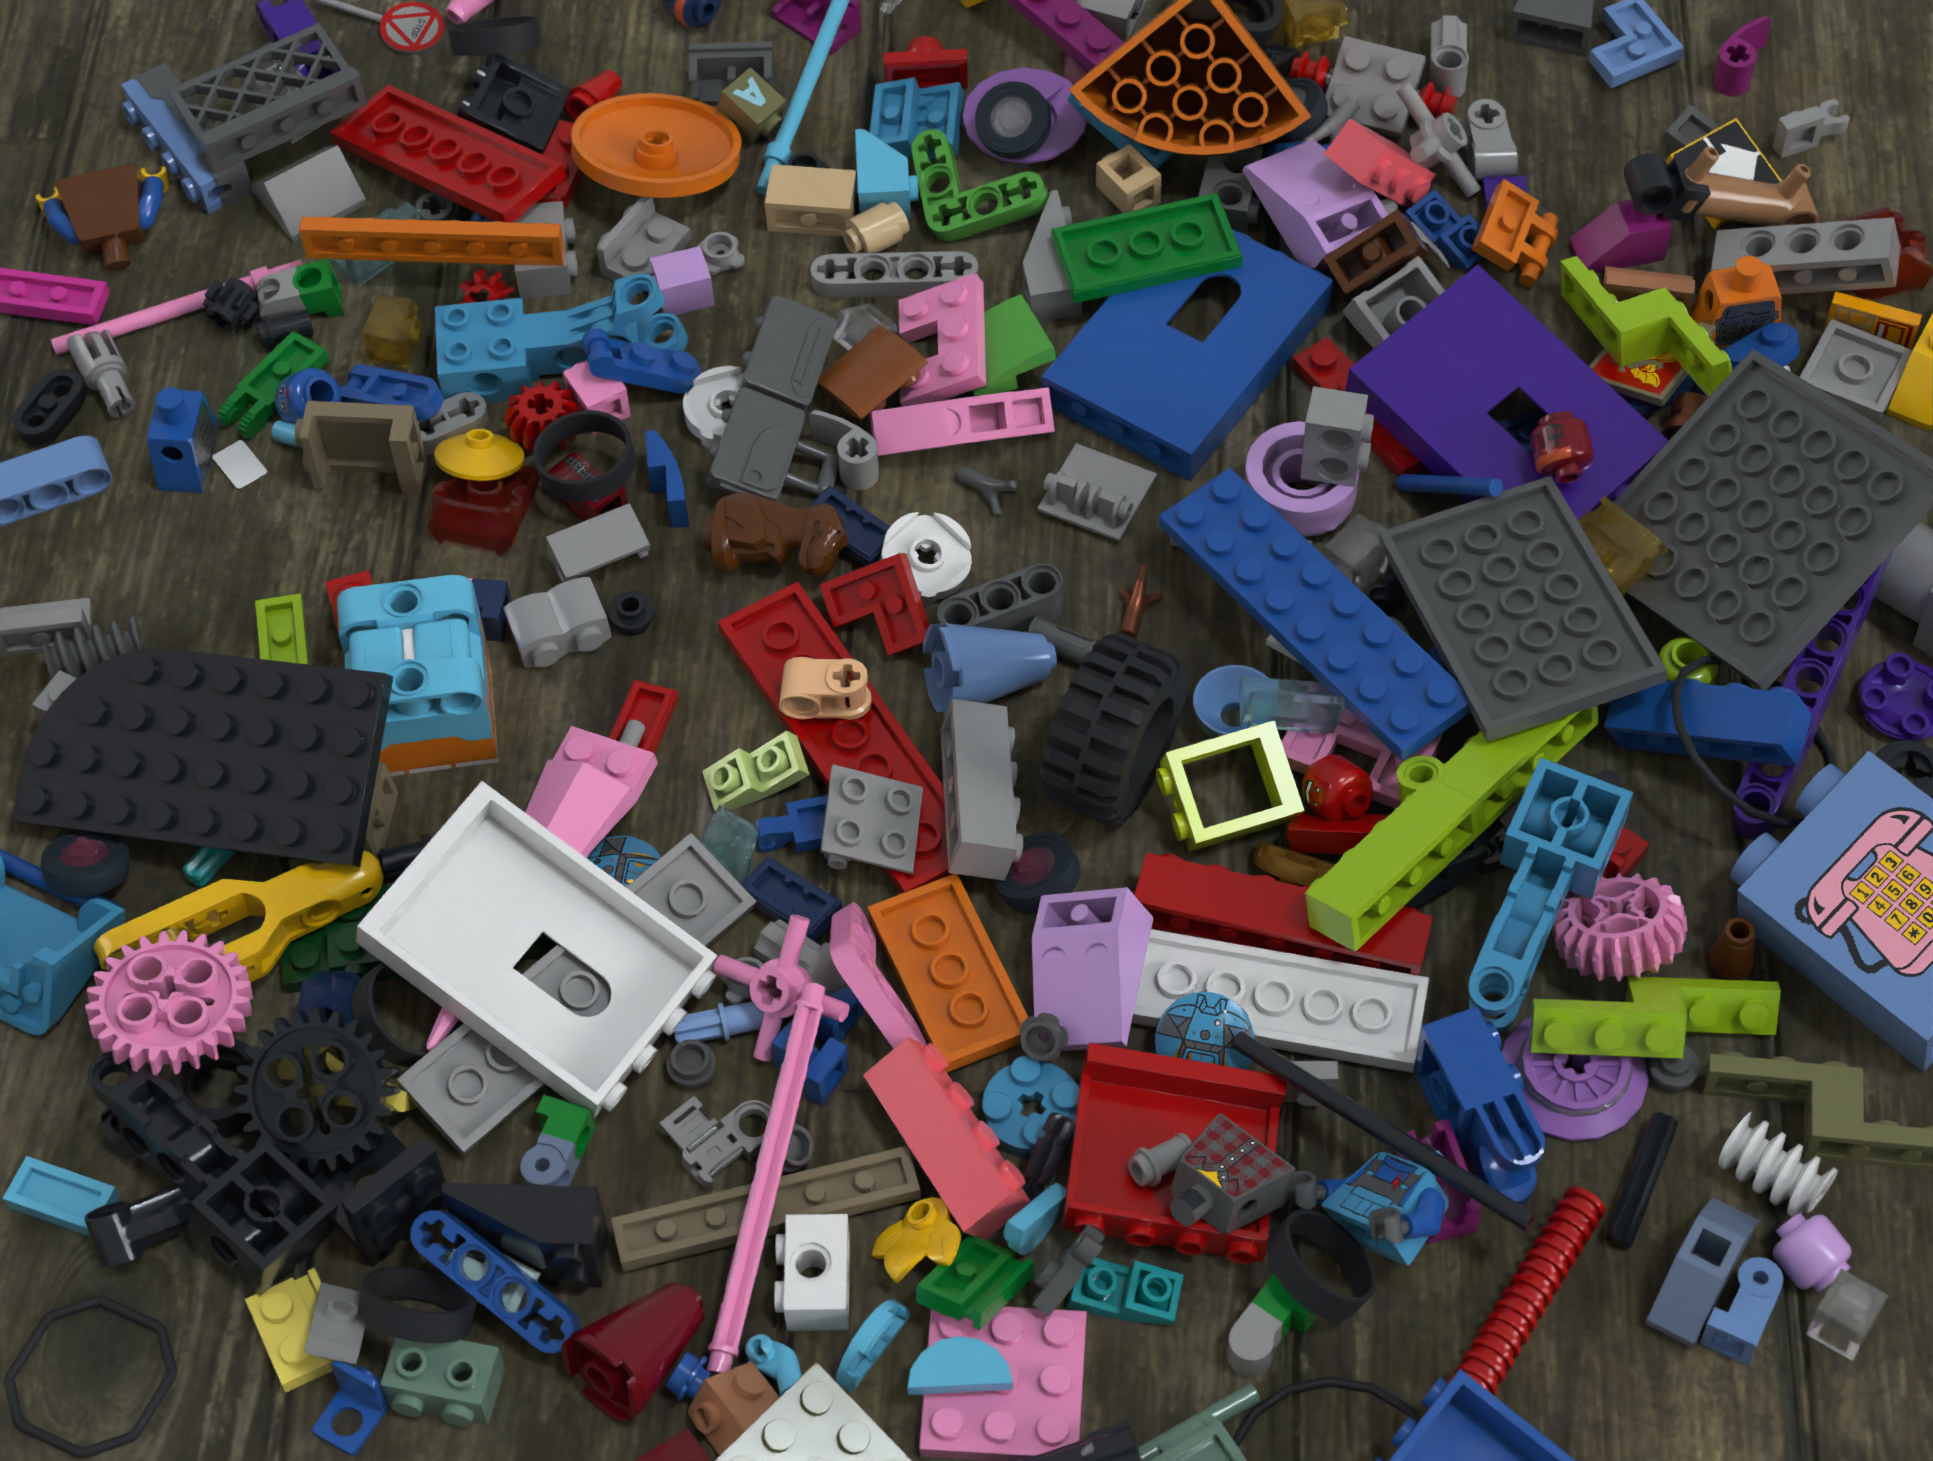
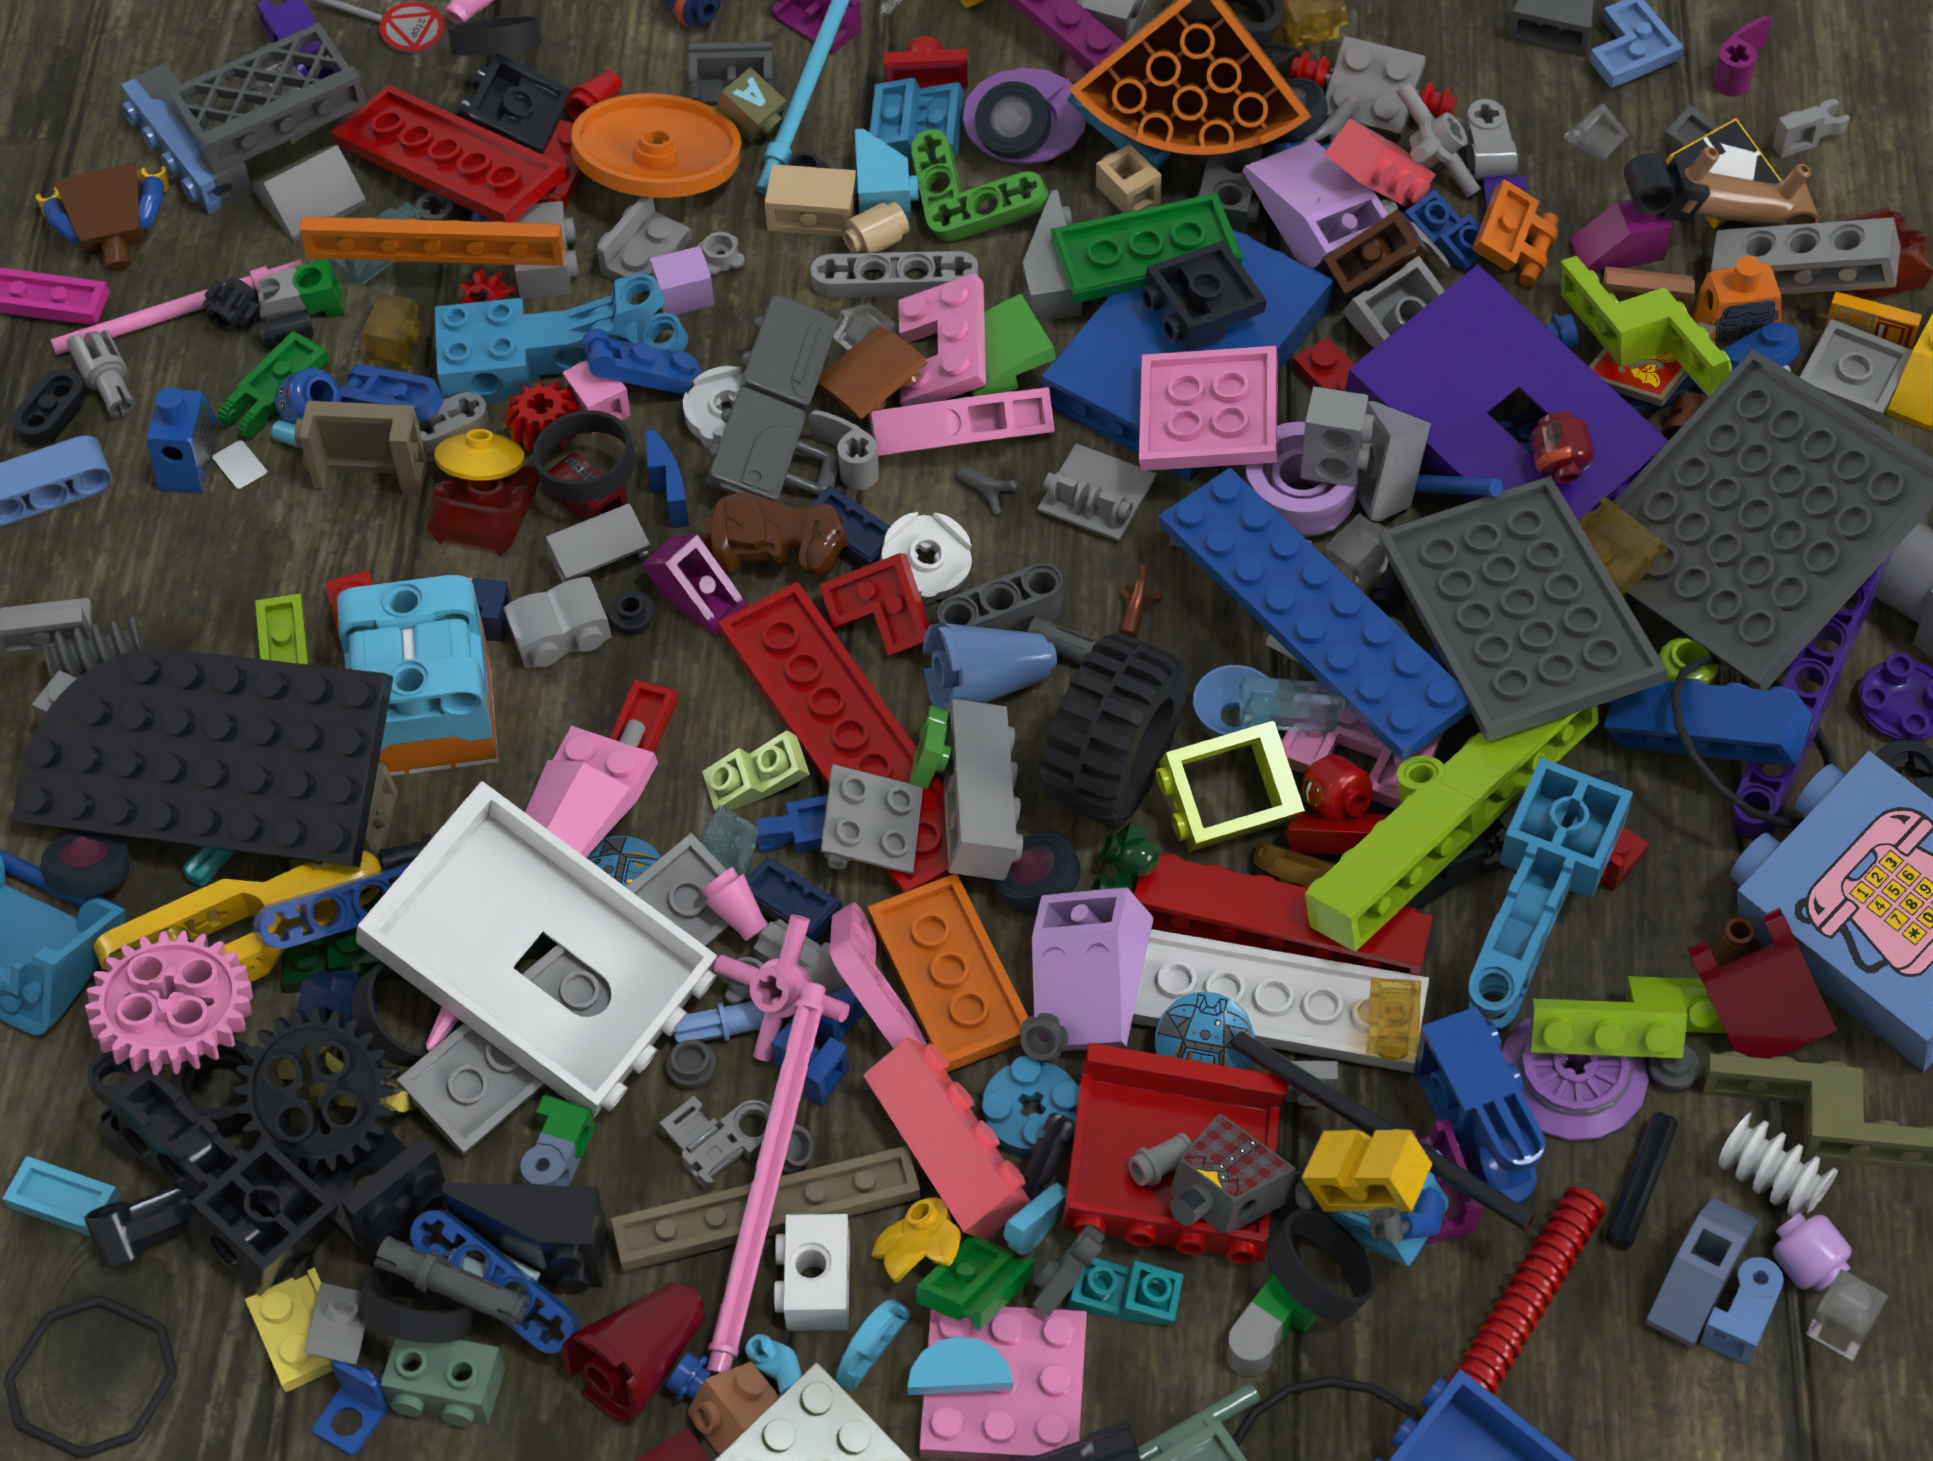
(345, 897): none -> blue beam
(460, 1285): none -> dark grey pin
(694, 581): none -> magenta slope
(734, 903): none -> bright pink cone
(820, 686): light nougat piece -> none
(931, 752): none -> bright green plate
(1125, 857): none -> dark green plate
(1201, 295): none -> black plate
(1209, 408): none -> bright pink plate
(1367, 1173): none -> yellow brick
(1393, 462): none -> light grey slope
(1393, 1018): none -> clear yellow brick
(1449, 55): light grey piece -> none
(1564, 329): none -> blue plate
(1597, 132): none -> clear slope
(1622, 929): bright pink gear -> none
(1766, 996): none -> dark red flag

